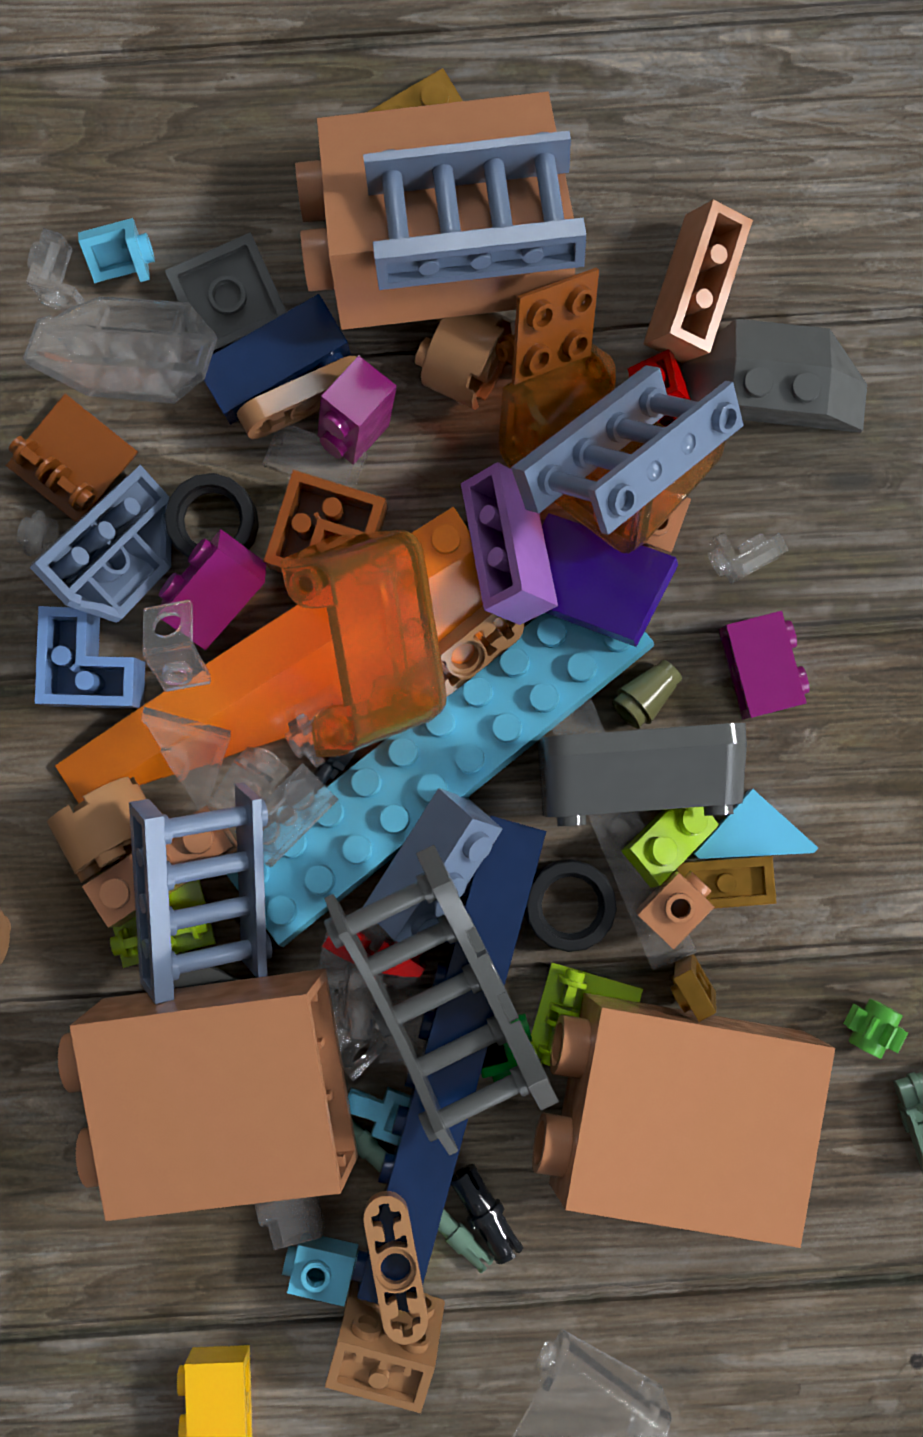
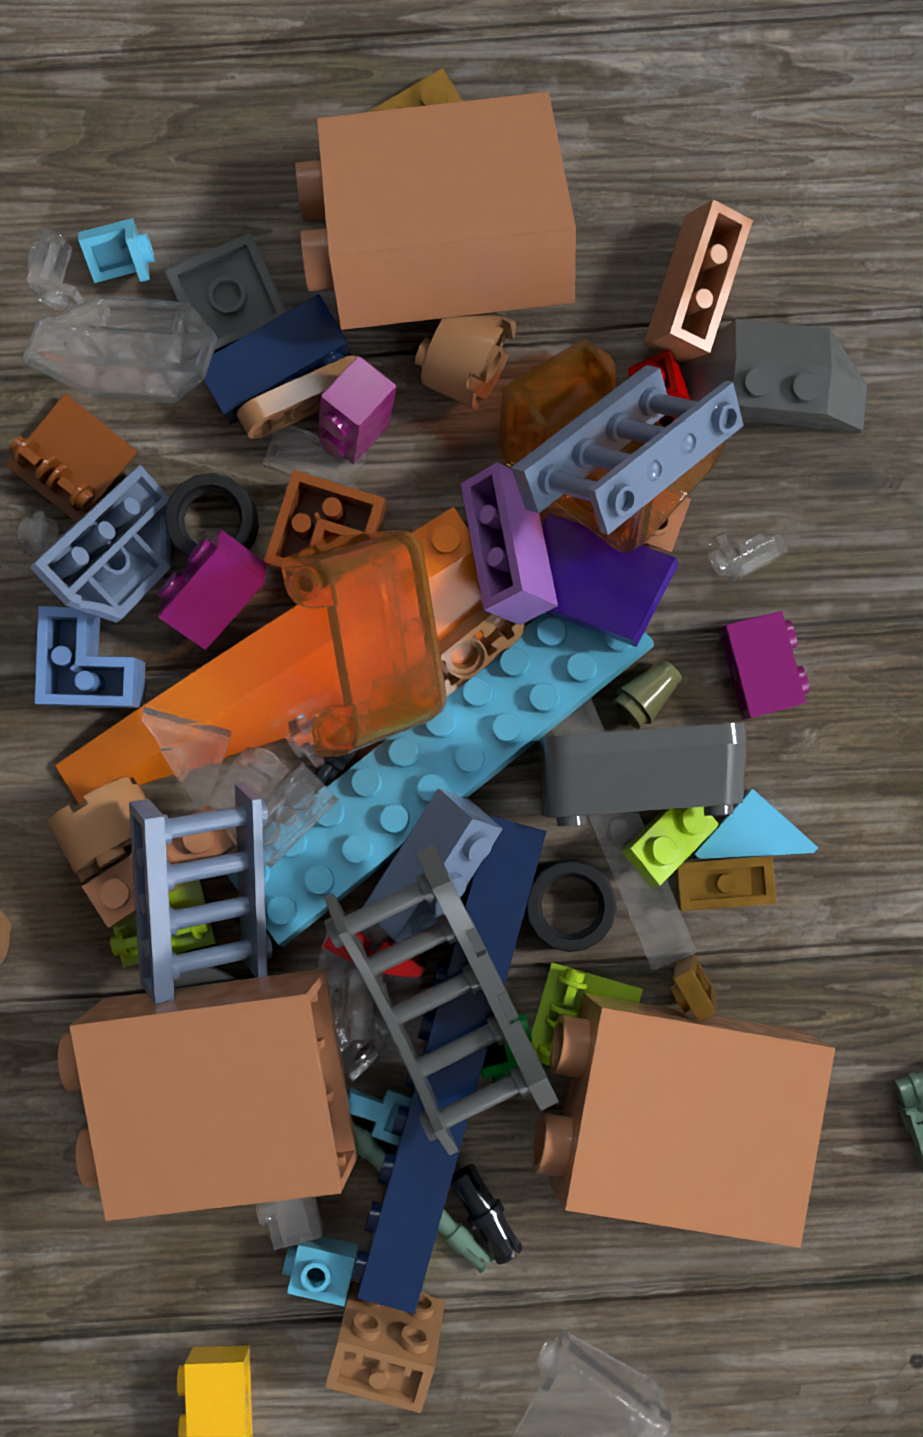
(173, 656): clear bracket -> none
(415, 1300): medium nougat beam -> none
(480, 252): sand blue fence -> none
(551, 326): dark orange hinge -> none
(676, 907): nougat brick -> none
(875, 1028): bright green gear -> none

